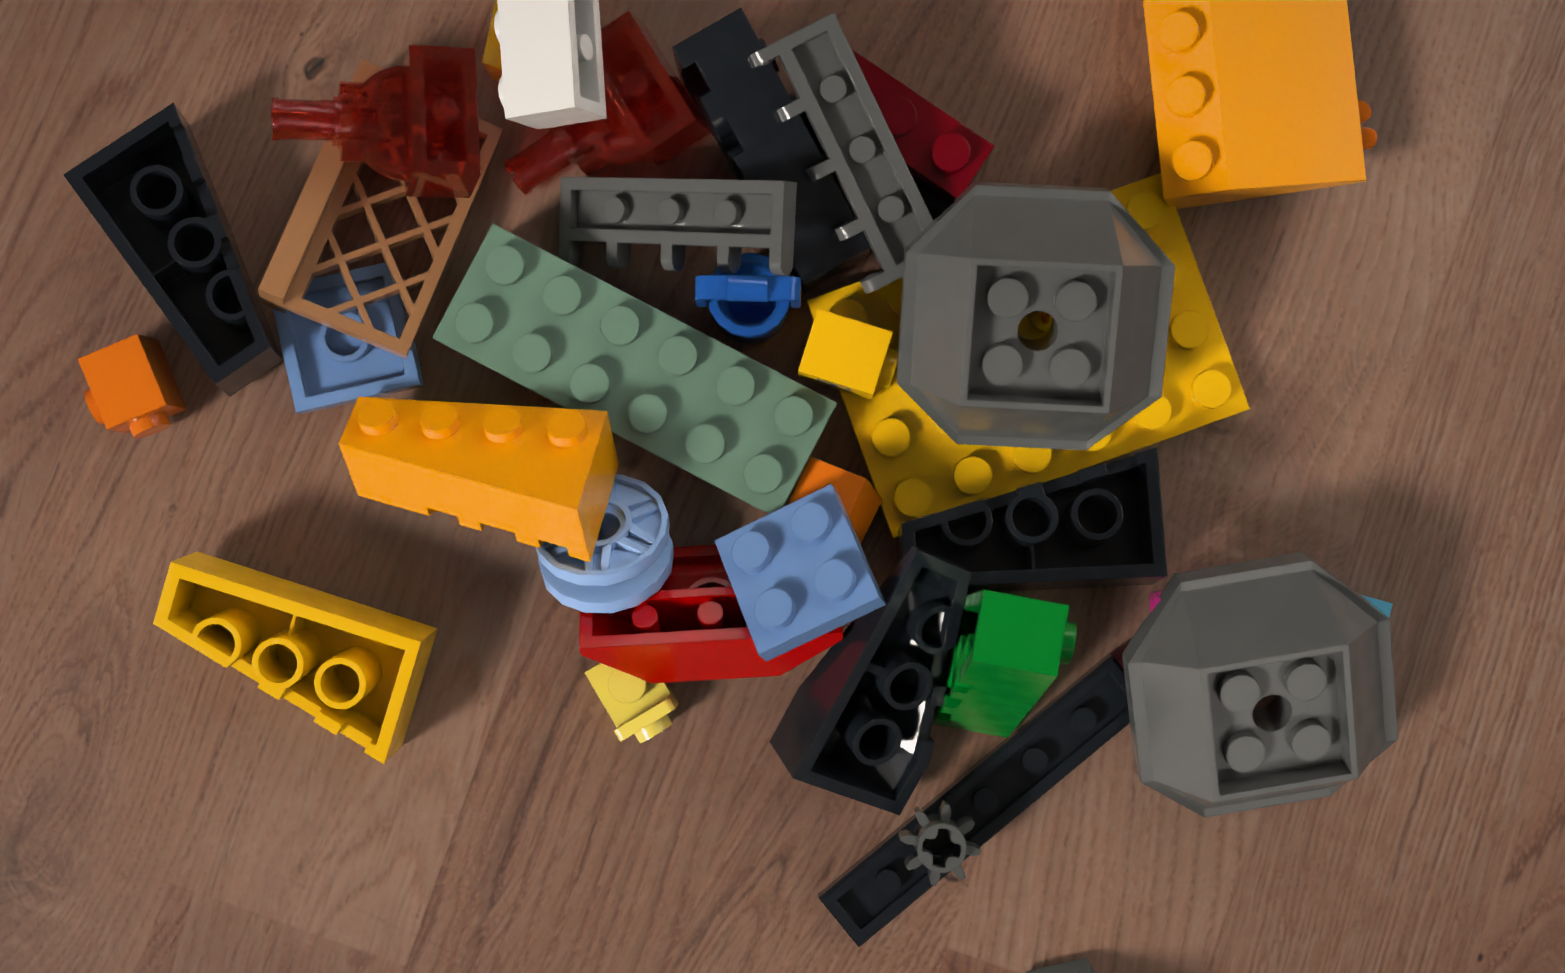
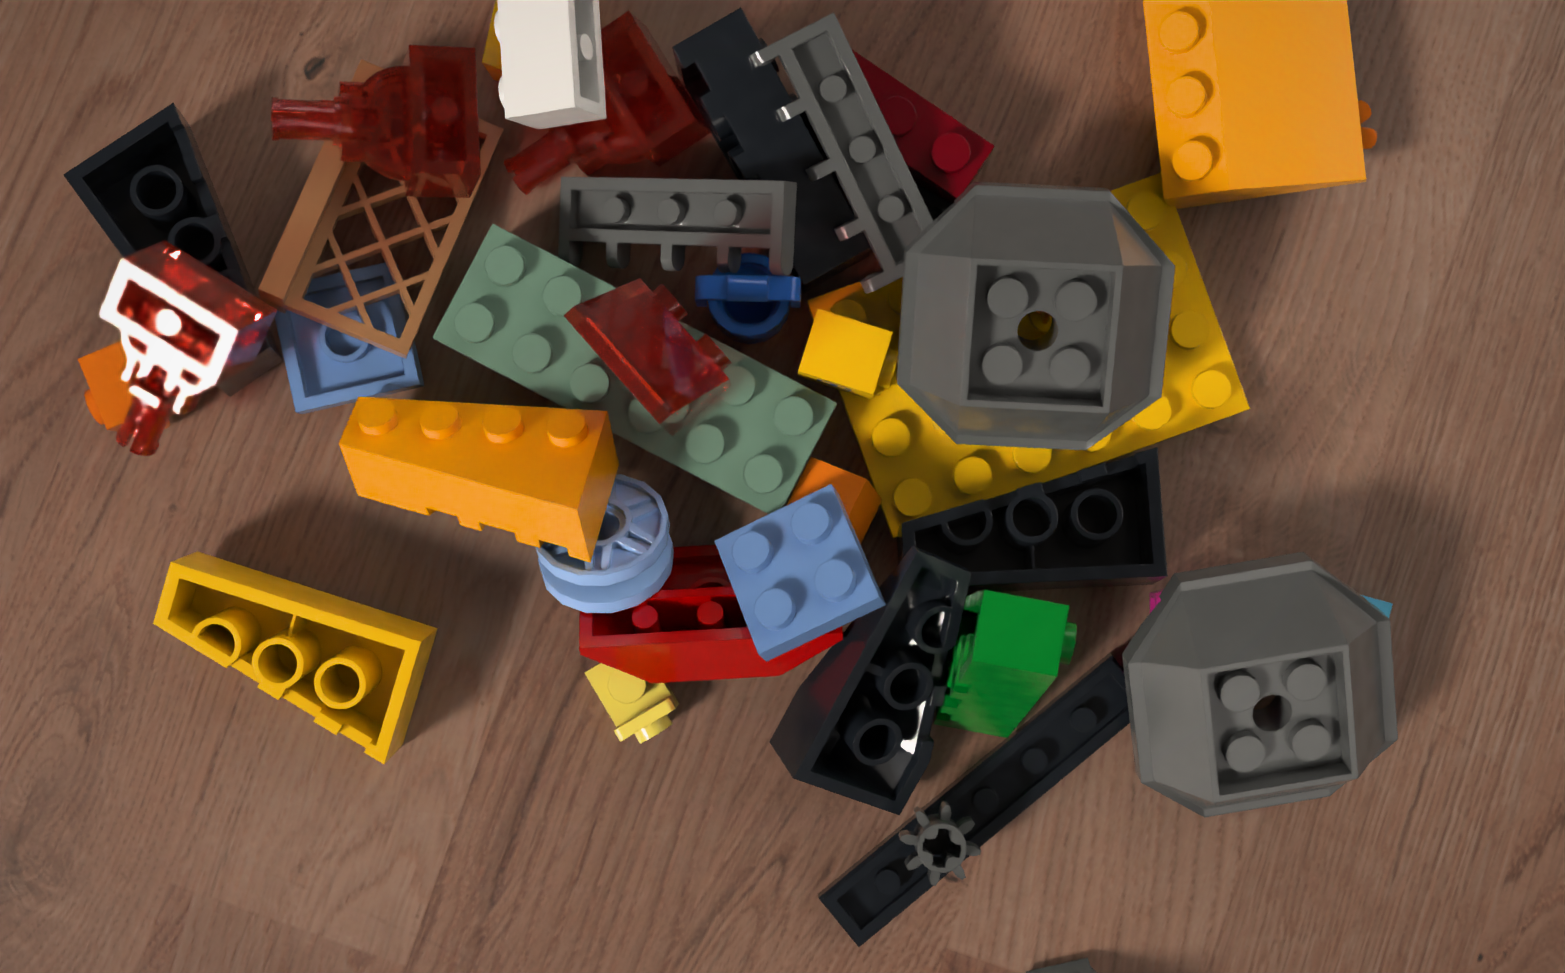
(179, 334): none -> clear red brick
(652, 352): none -> clear red slope

